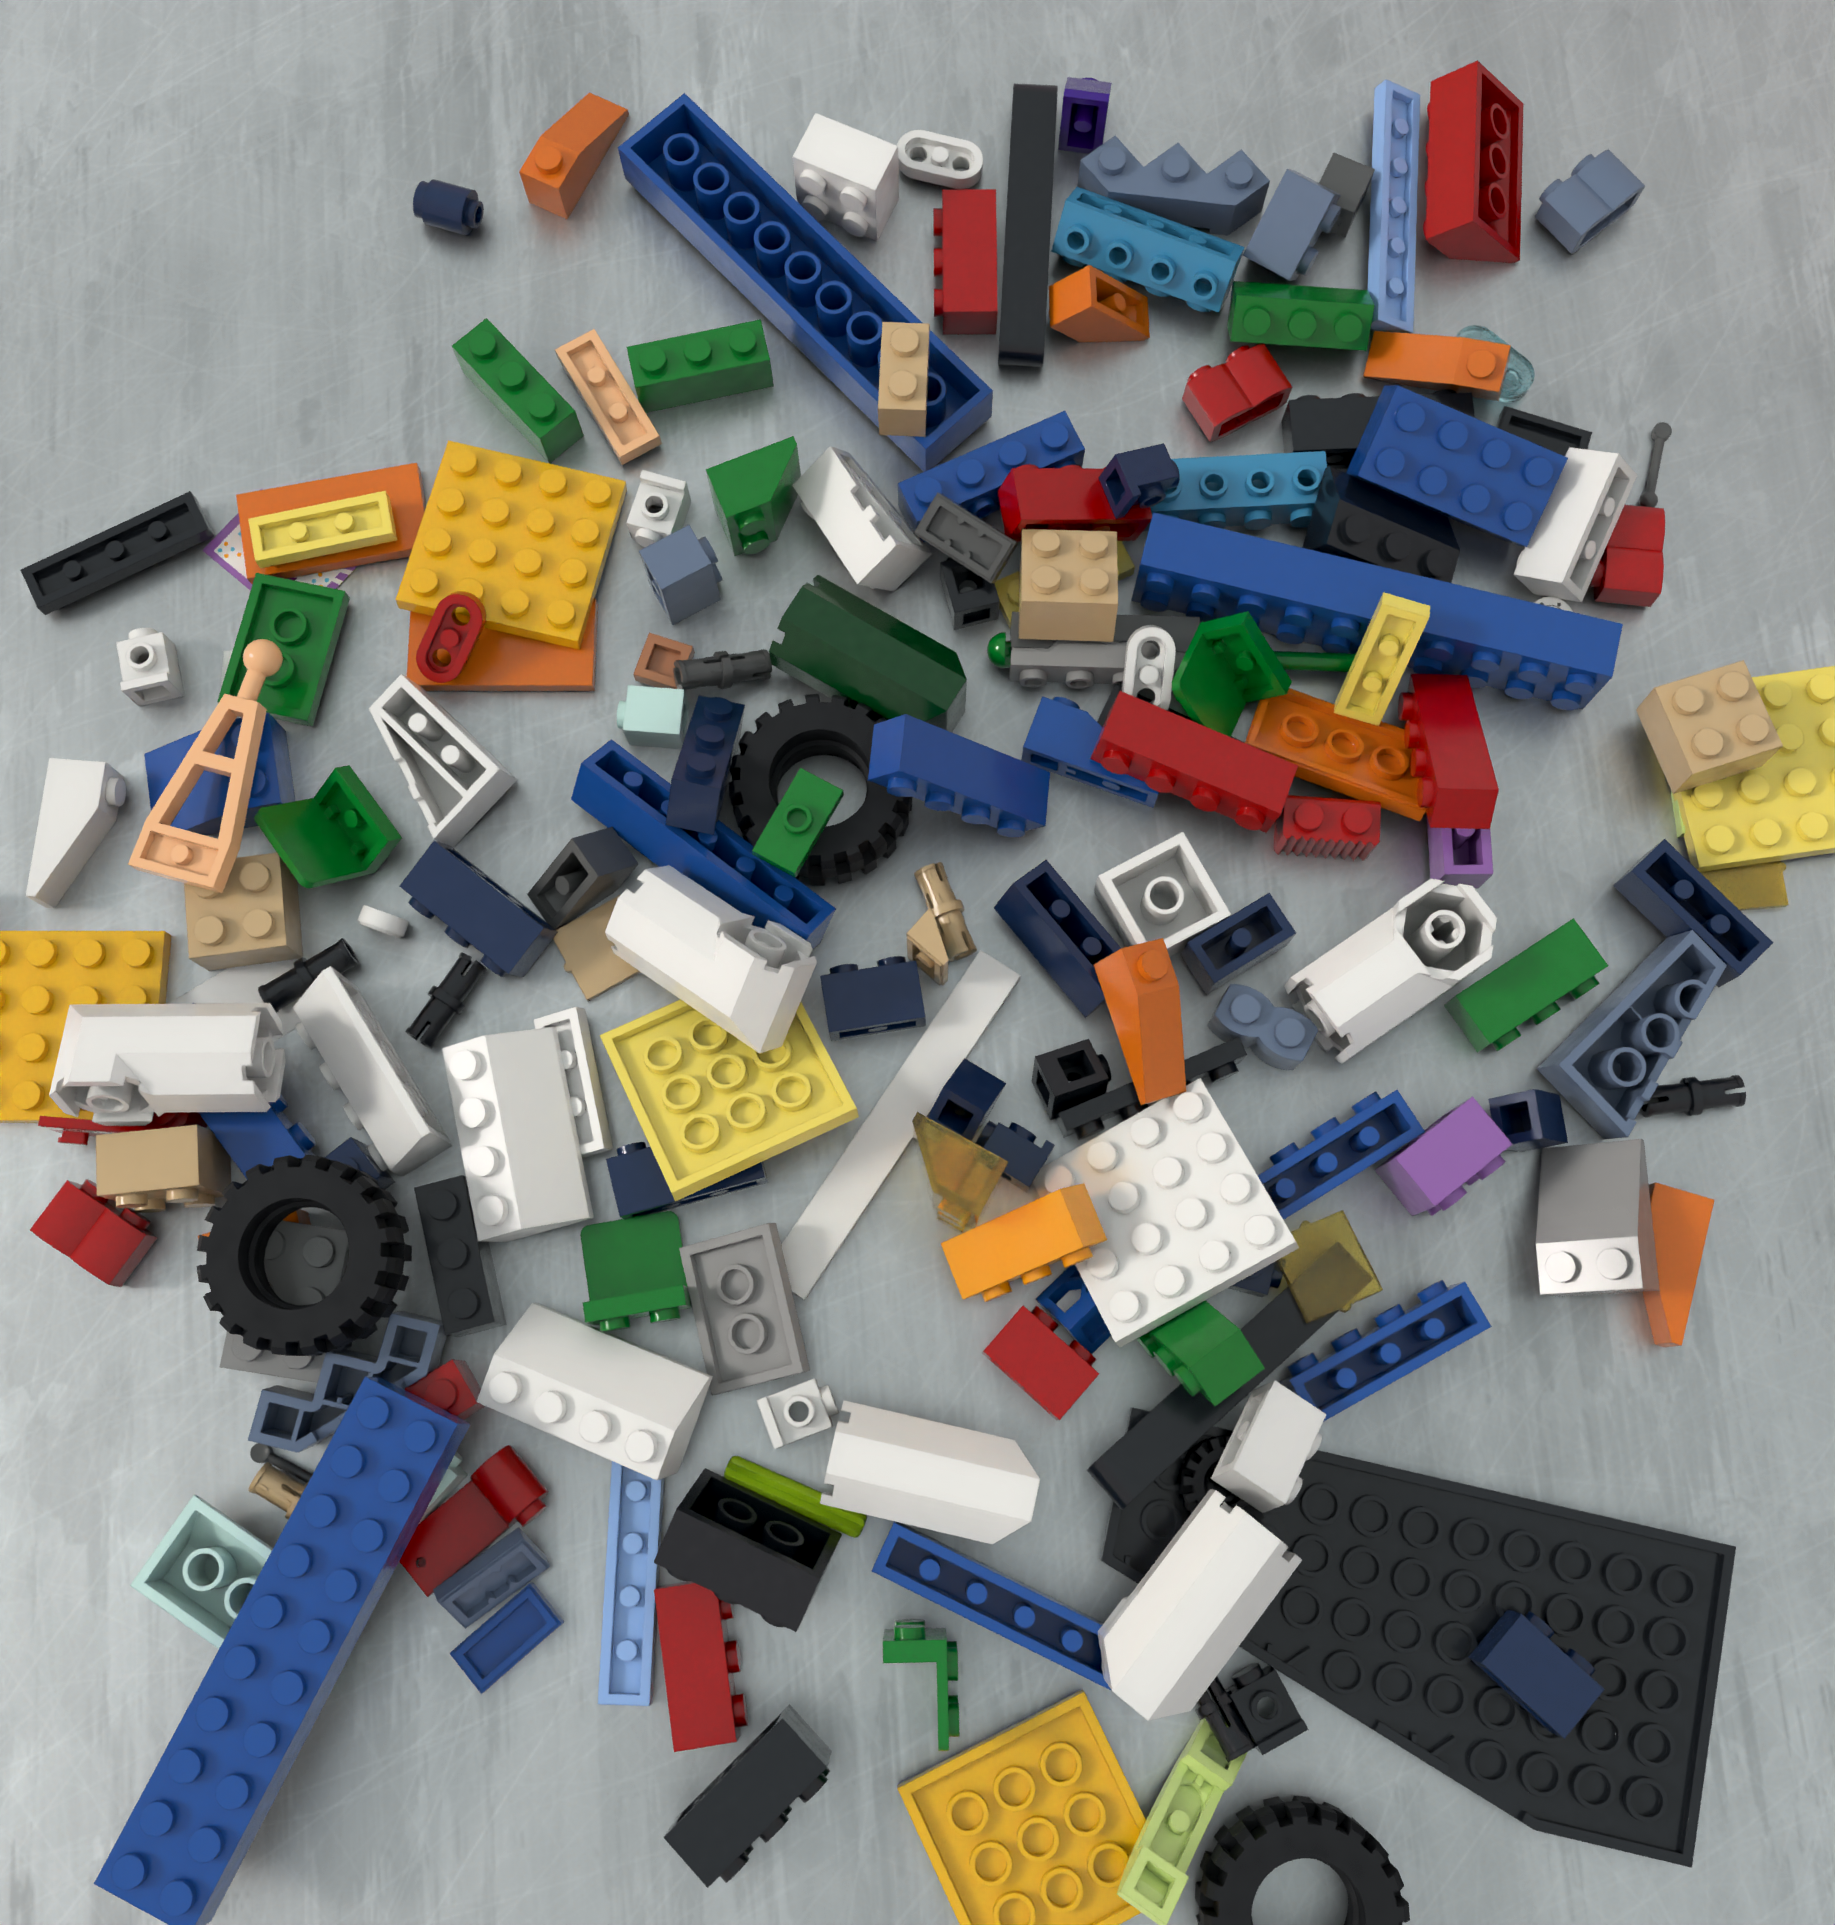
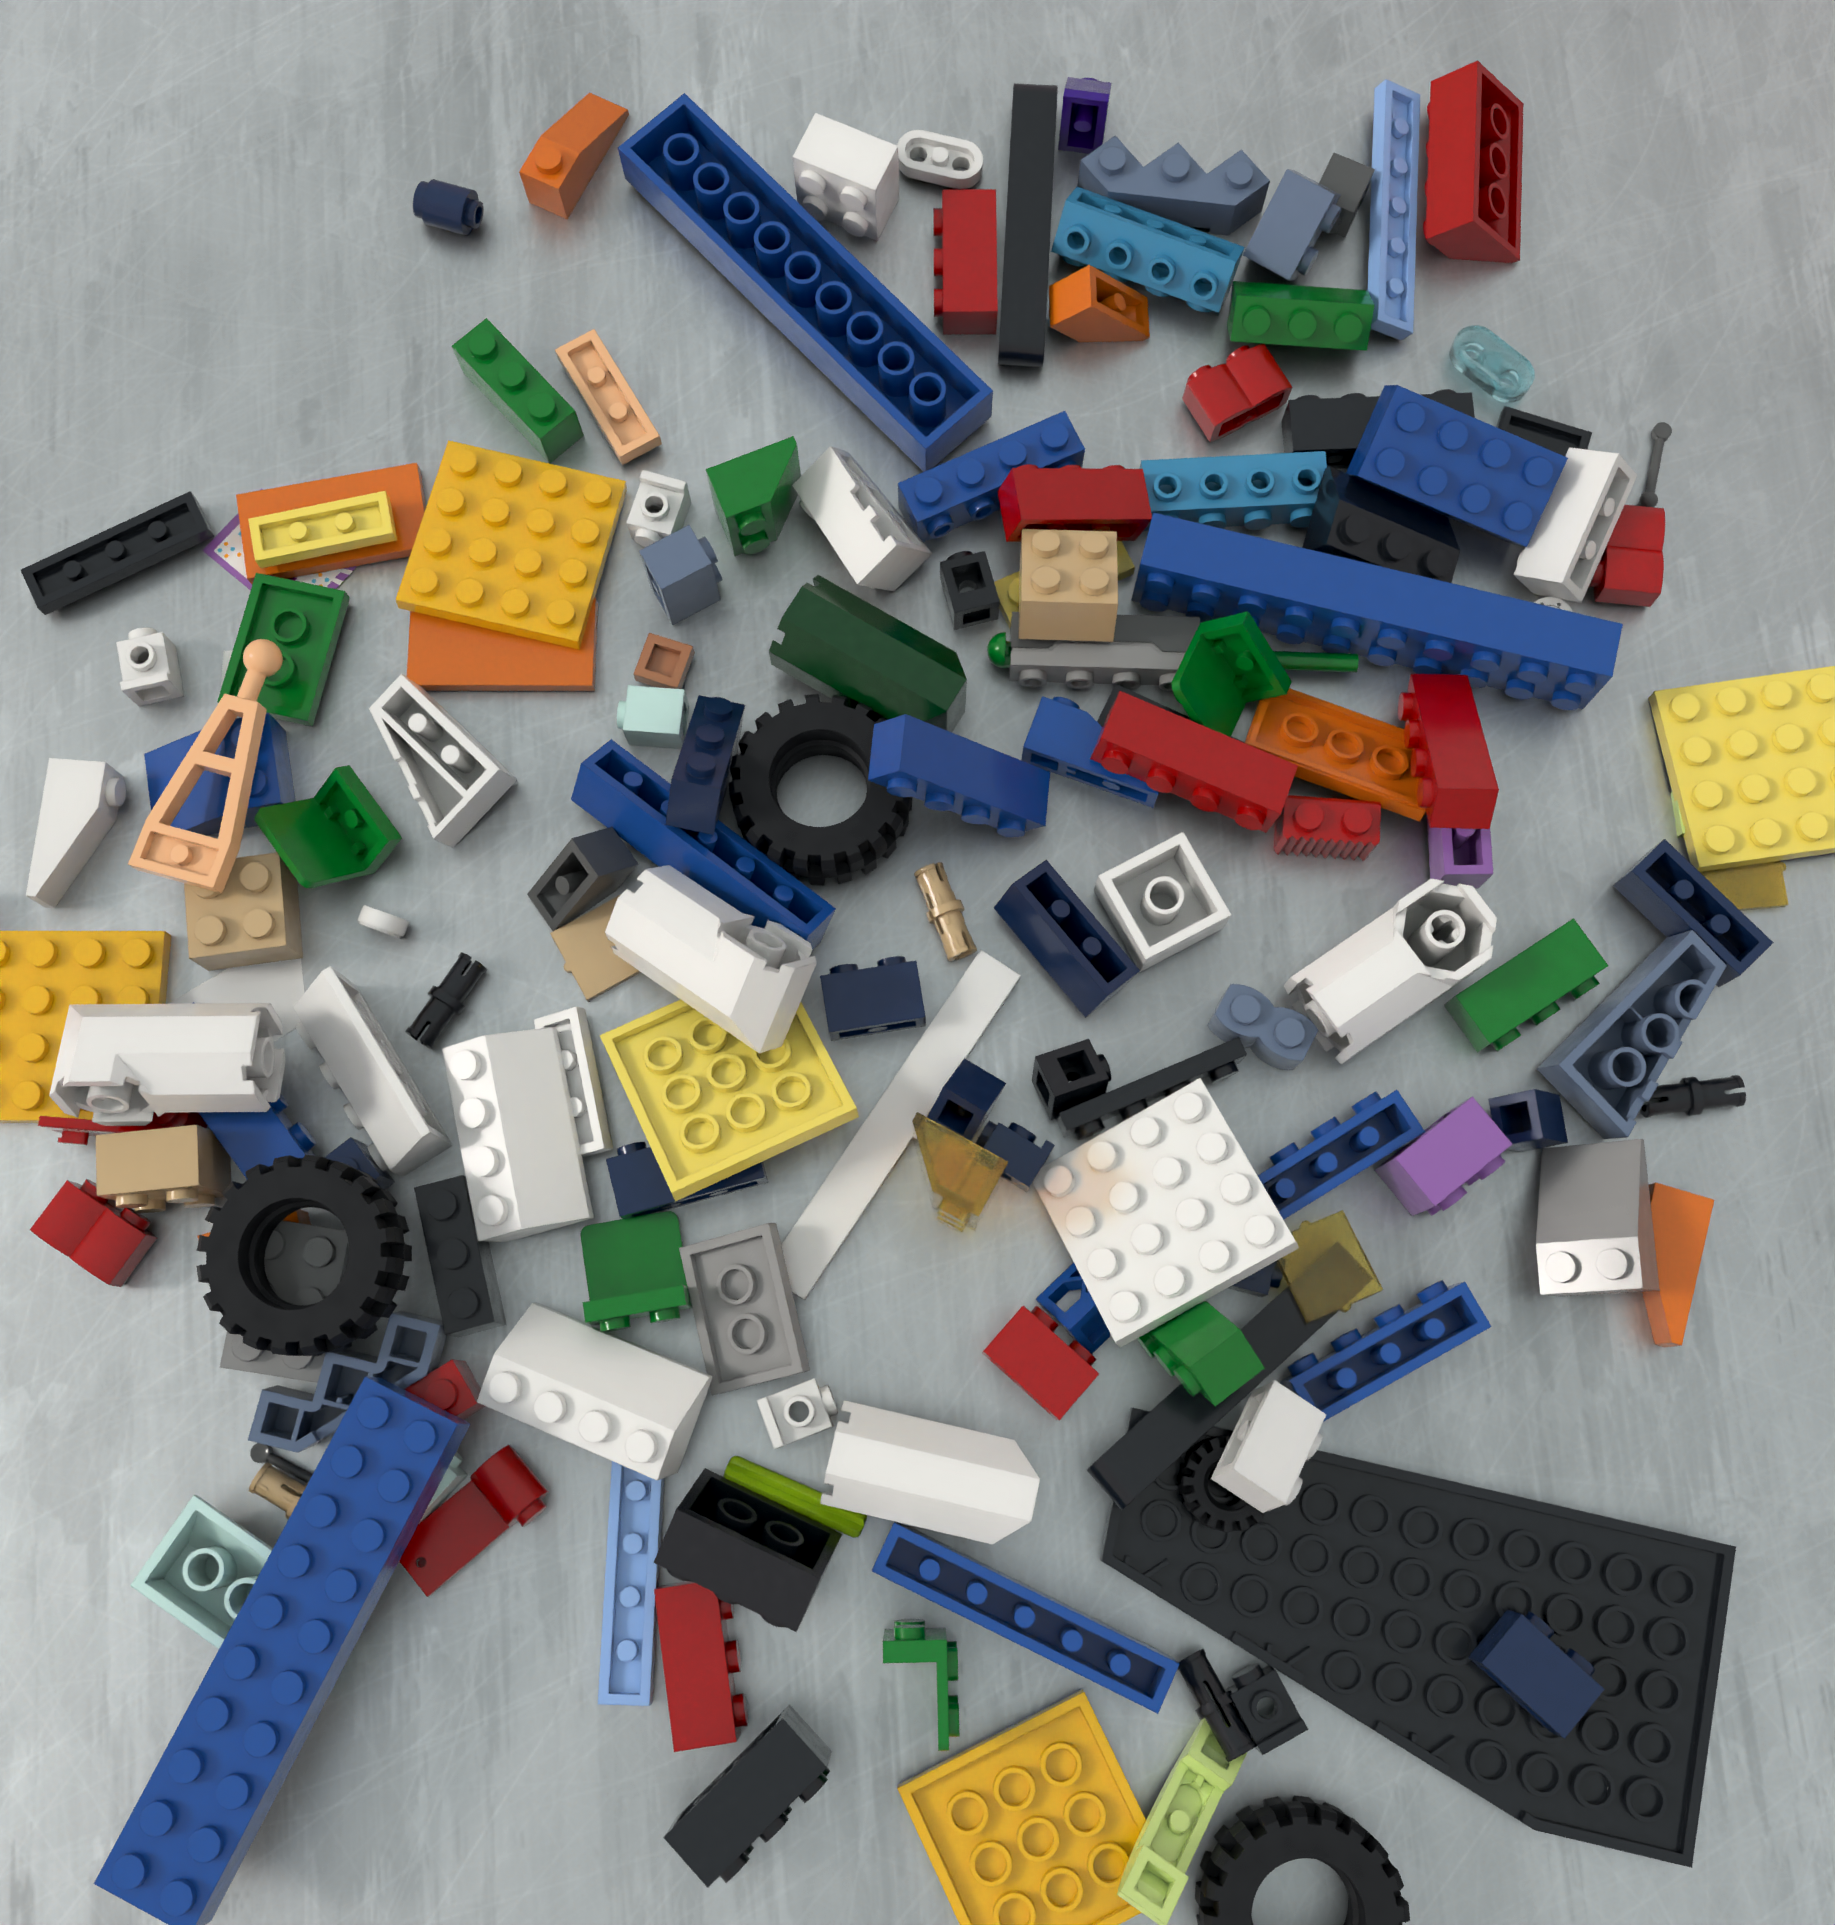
(296, 981): black pin -> none
(452, 635): red plate -> none
(477, 910): dark blue brick -> none
(491, 1578): sand blue plate -> none
(506, 1637): blue tile -> none
(701, 366): green brick -> none
(722, 669): dark grey pin -> none
(798, 822): green plate -> none
(903, 379): tan brick -> none
(927, 948): tan slope -> none
(966, 538): dark grey plate -> none
(1024, 1243): light orange brick -> none
(1139, 478): dark blue brick -> none
(1146, 1017): orange slope -> none
(1153, 671): white plate -> none
(1192, 1609): white brick -> none
(1237, 943): dark blue brick -> none
(1381, 658): light yellow plate -> none
(1439, 363): orange slope -> none
(1589, 200): sand blue brick -> none
(1708, 727): tan brick -> none

